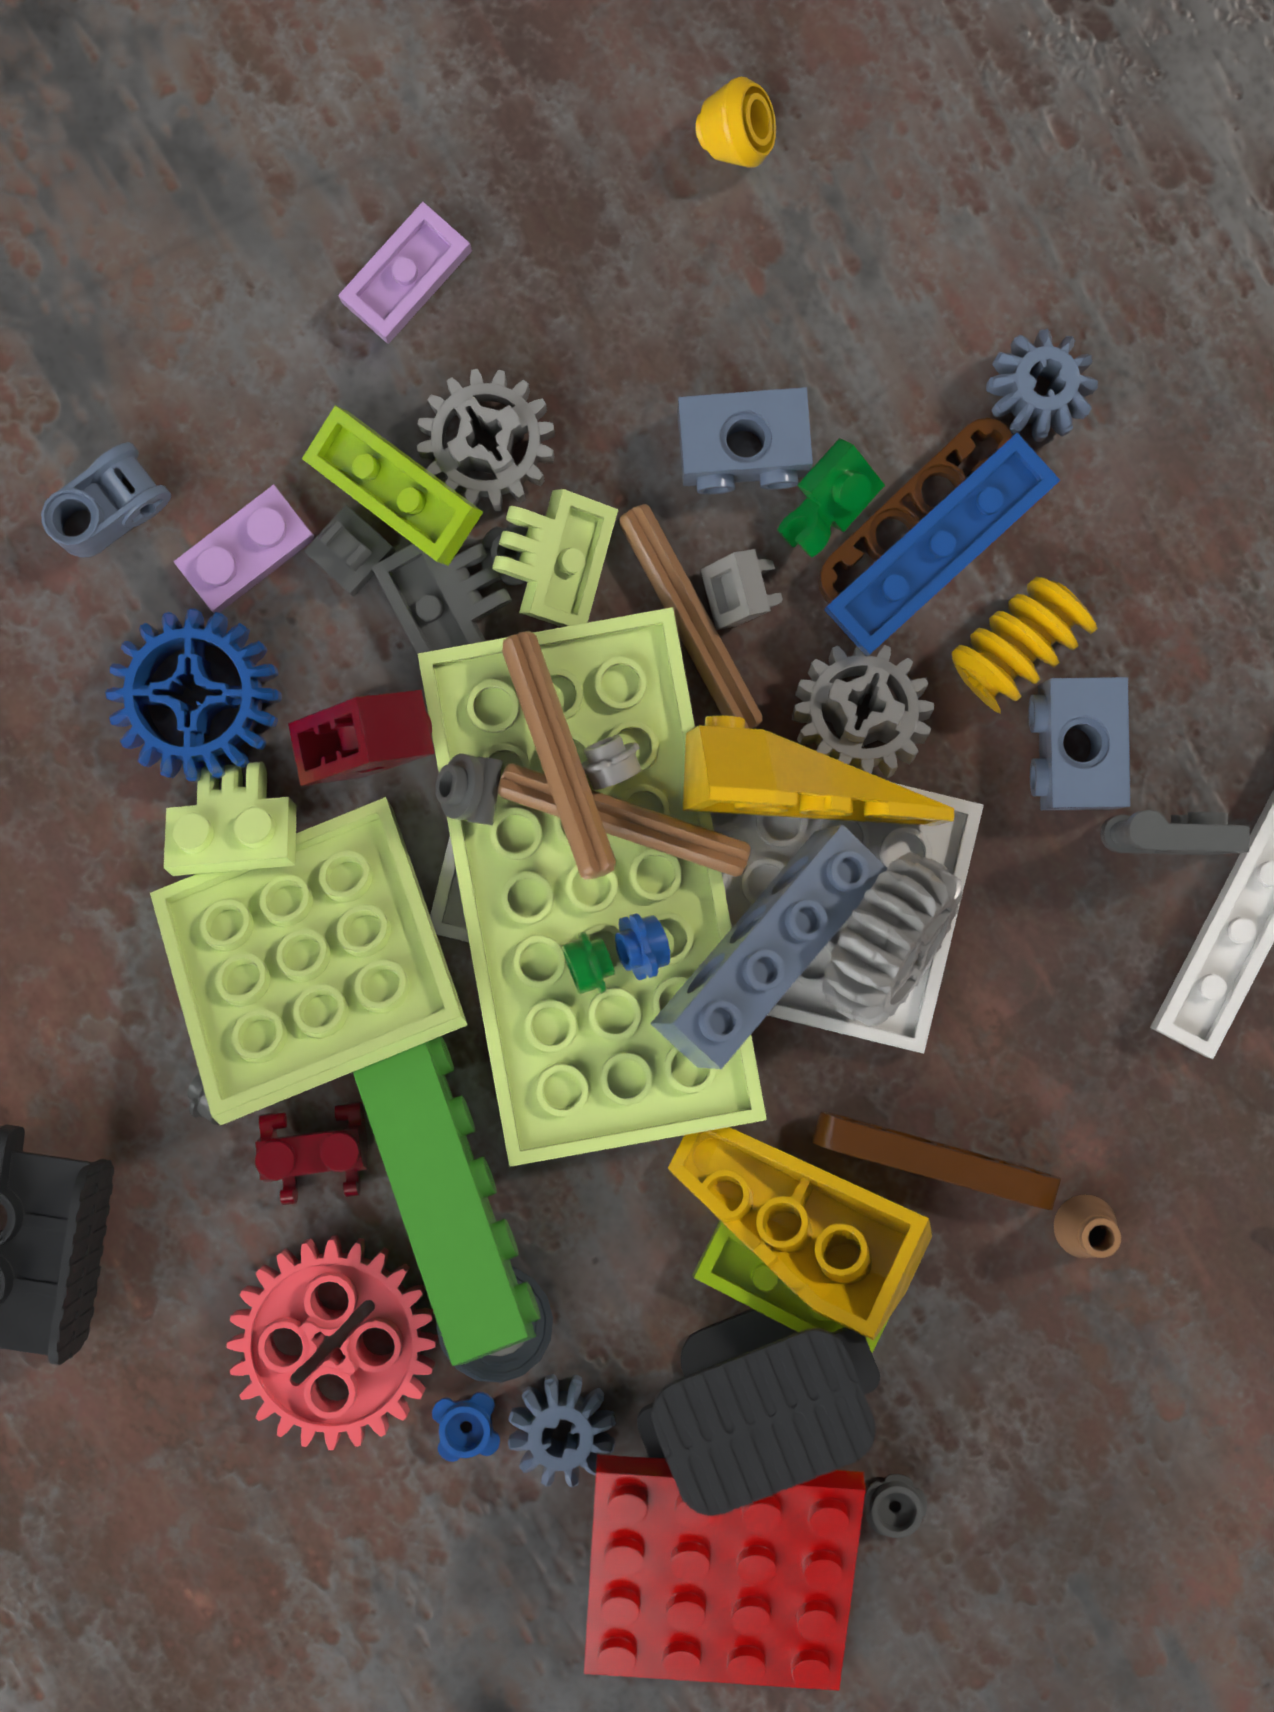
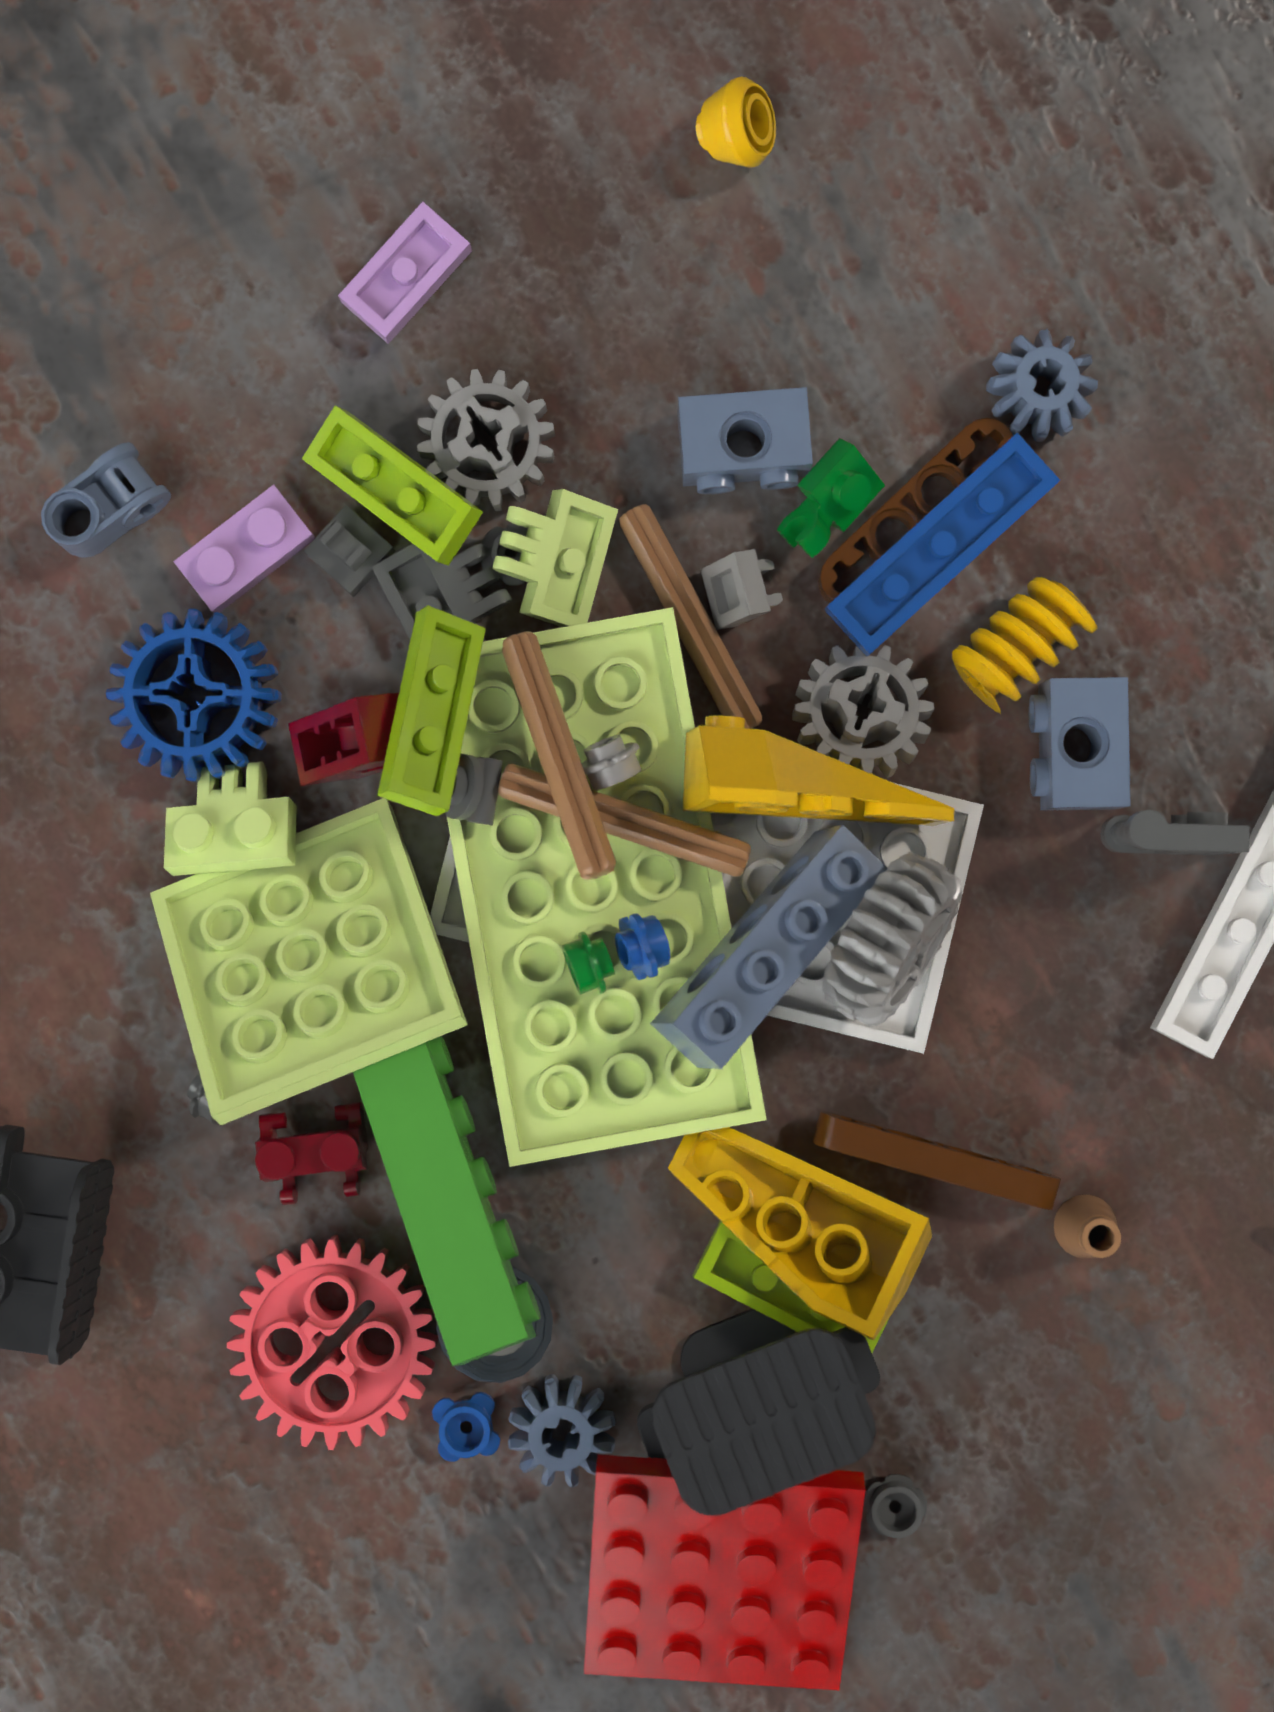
(431, 711): none -> lime plate

